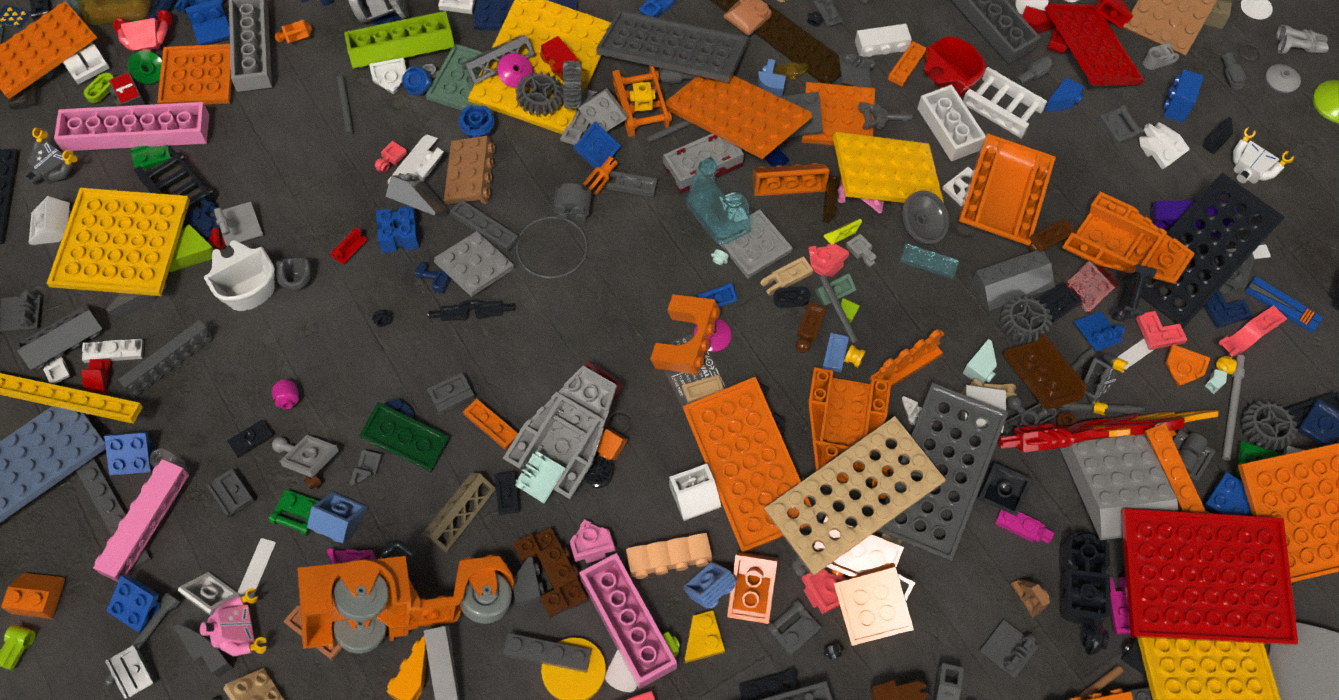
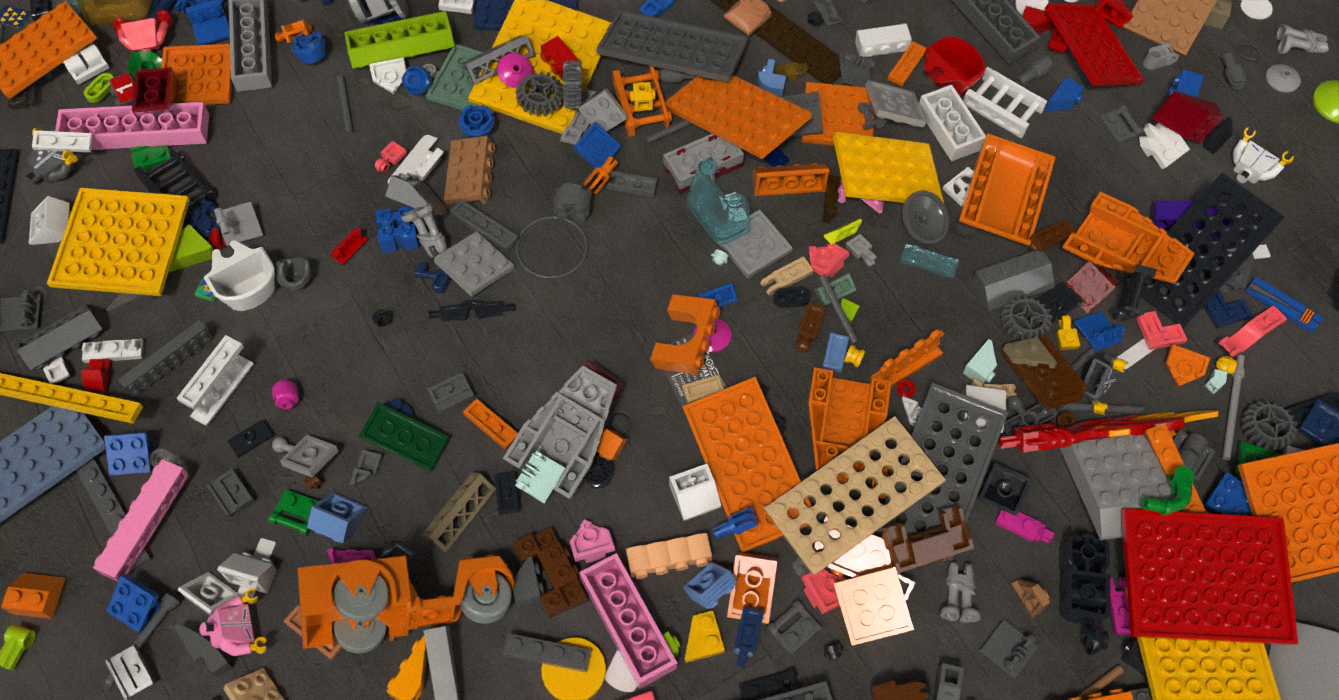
(62, 141): none -> white plate
(154, 89): none -> dark red slope
(204, 292): none -> tile
(215, 380): none -> white fence
(248, 572): none -> white slope
(309, 48): none -> blue cone
(431, 240): none -> light grey piece
(737, 523): none -> blue arm
(747, 634): none -> dark blue hinge
(895, 104): none -> light grey plate
(906, 384): none -> red plate
(929, 545): none -> reddish brown bracket
(965, 584): none -> light grey piece
(1029, 352): none -> dark tan wing
(1067, 337): none -> yellow plate
(1181, 486): none -> green piece
(1188, 116): none -> dark red slope

